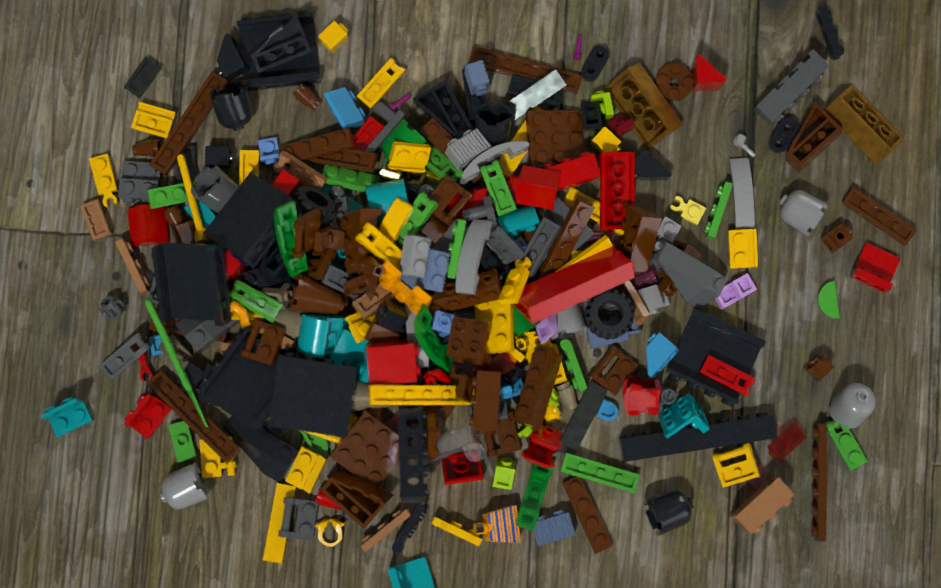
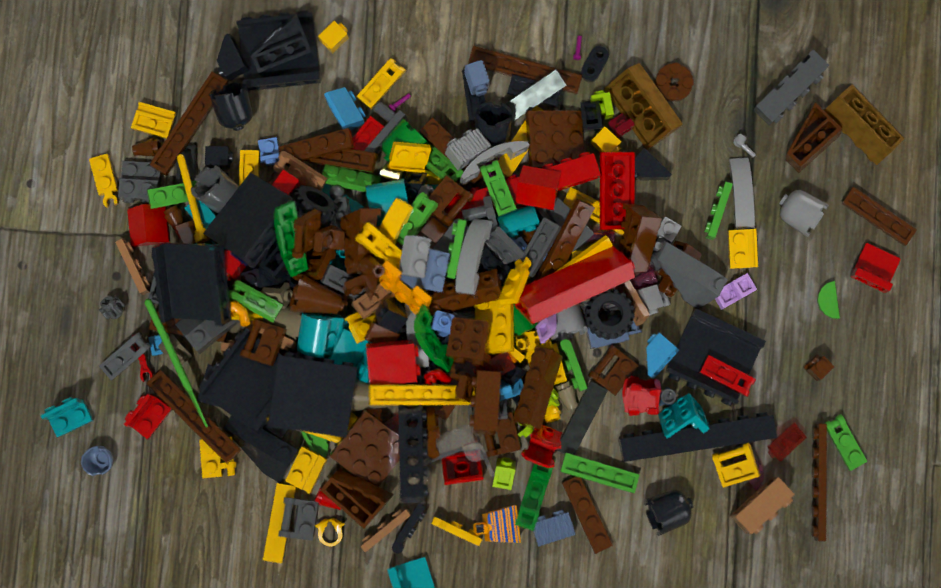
(95, 220): medium nougat plate -> none
(97, 460): none -> sand blue hair
(142, 77): pearl dark grey tile -> none
(182, 441): bright green plate -> none
(184, 487): light grey cylinder -> none
(194, 375): black brick -> none
(306, 96): reddish brown cone -> none
(444, 108): black wedge -> none
(608, 411): dark azure tile -> none
(691, 211): light yellow plate -> none
(706, 76): red slope -> none
(783, 136): black plate -> none
(829, 33): black plate -> none
(831, 240): reddish brown brick -> none
(852, 405): light grey cylinder -> none

